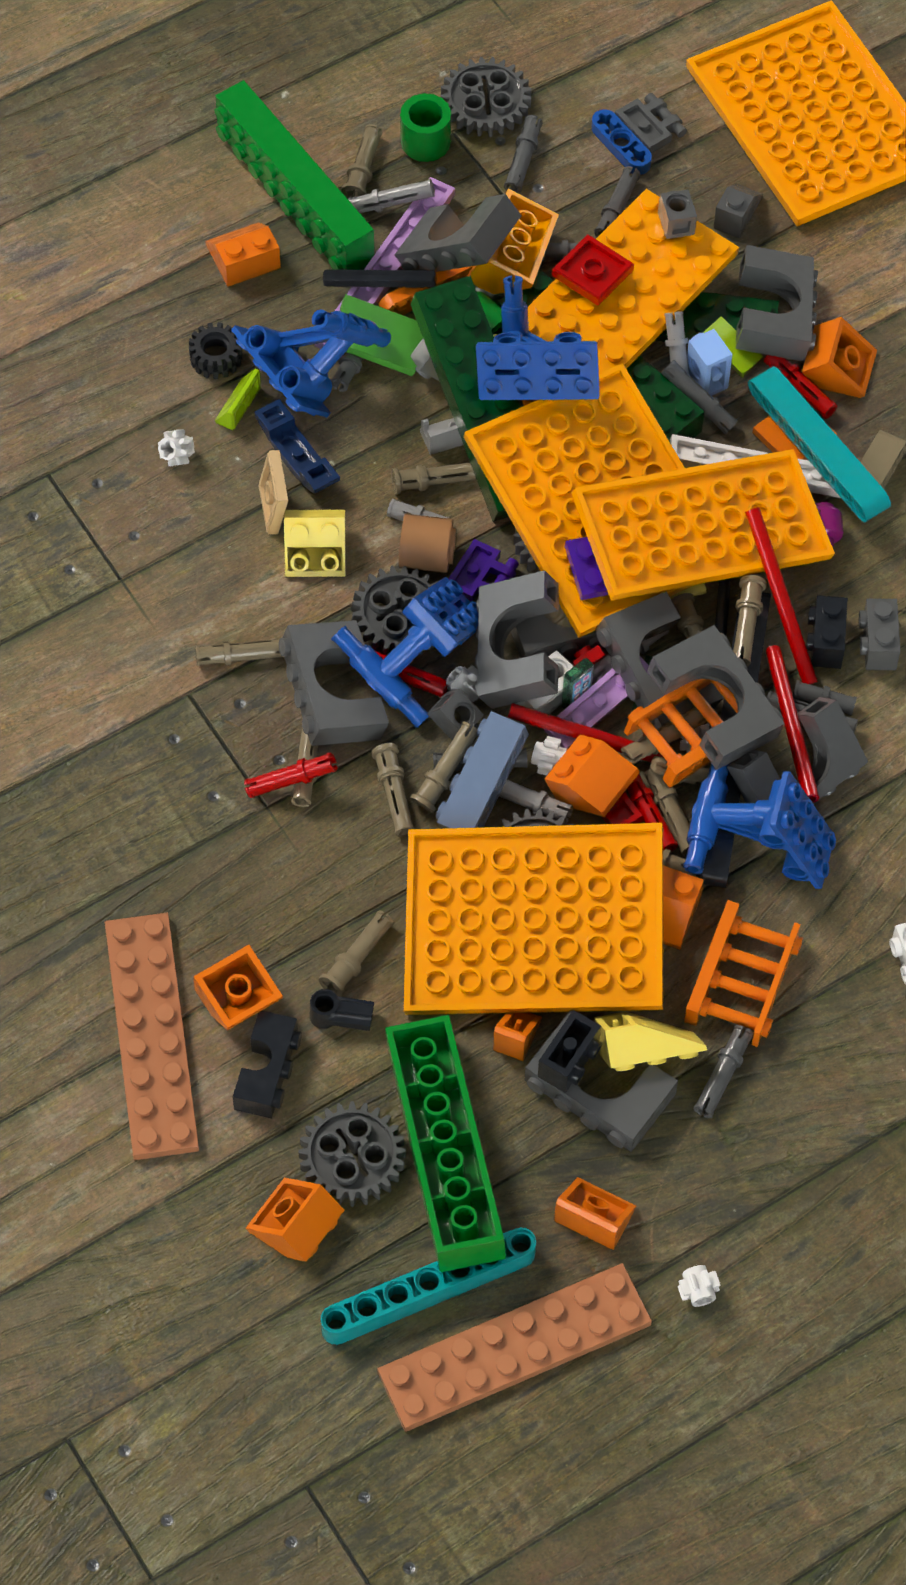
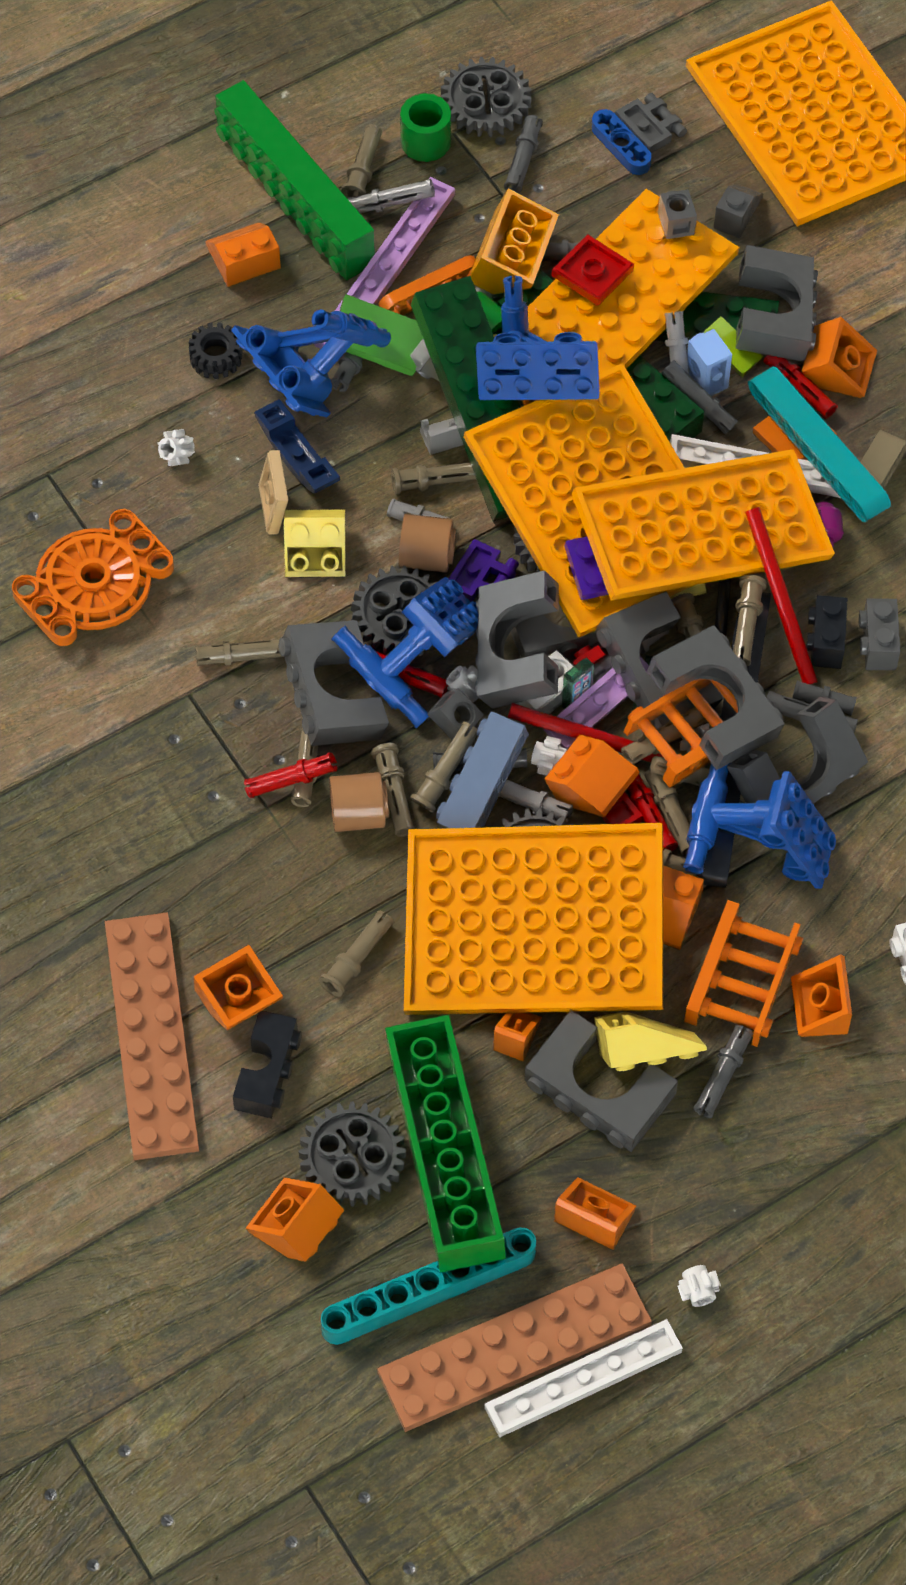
(103, 556): none -> orange piece
(239, 400): lime slope -> none
(344, 1013): black piece -> none
(358, 802): none -> medium nougat piece
(379, 278): black axle -> none
(445, 243): dark grey arch -> none
(569, 1051): black brick -> none
(583, 1378): none -> white plate
(618, 200): dark grey pin -> none
(792, 722): red piece -> none
(822, 999): none -> orange slope

